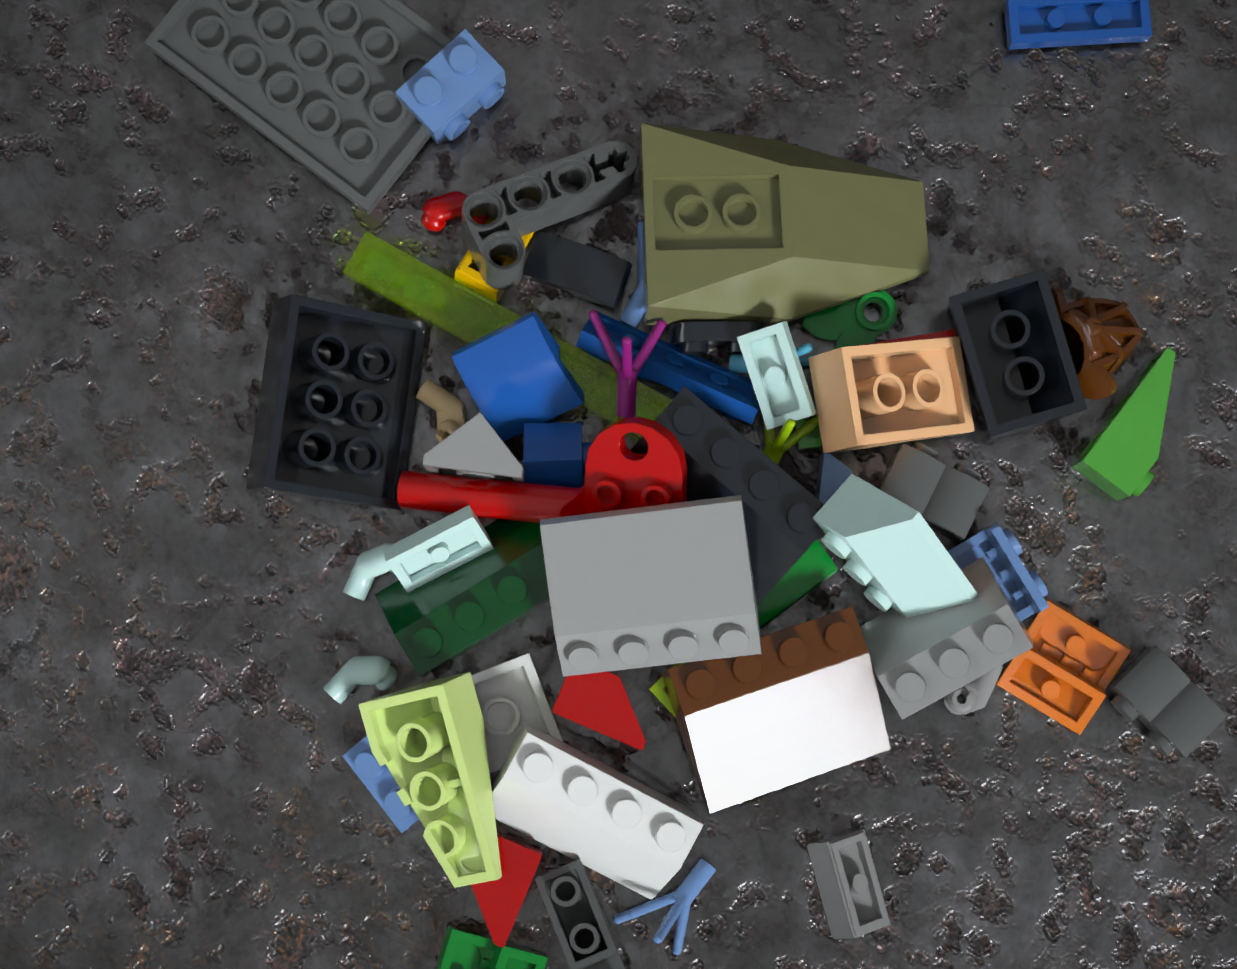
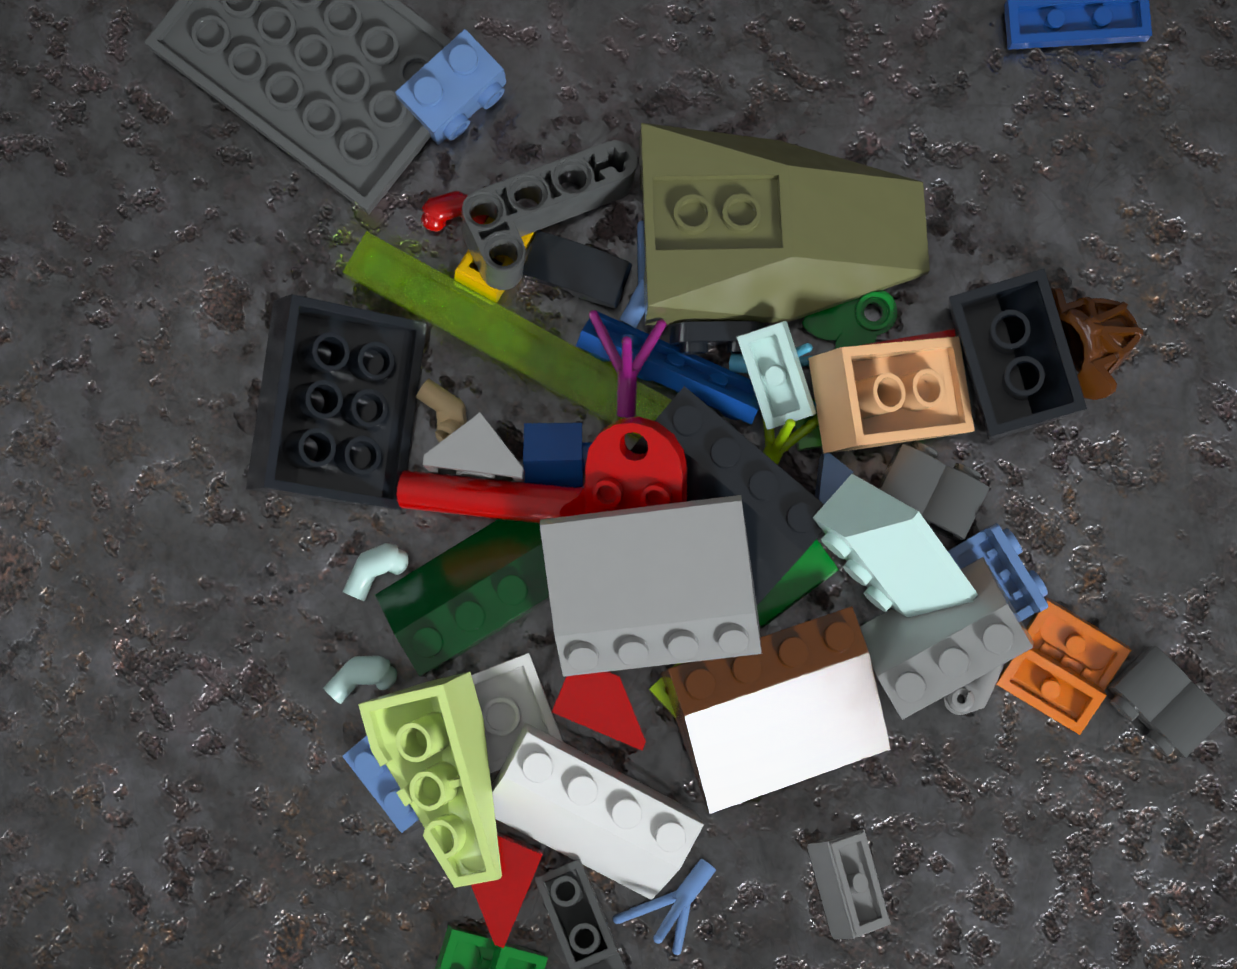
(438, 549): light aqua plate -> none
(517, 376): blue slope -> none
(1130, 438): bright green slope -> none

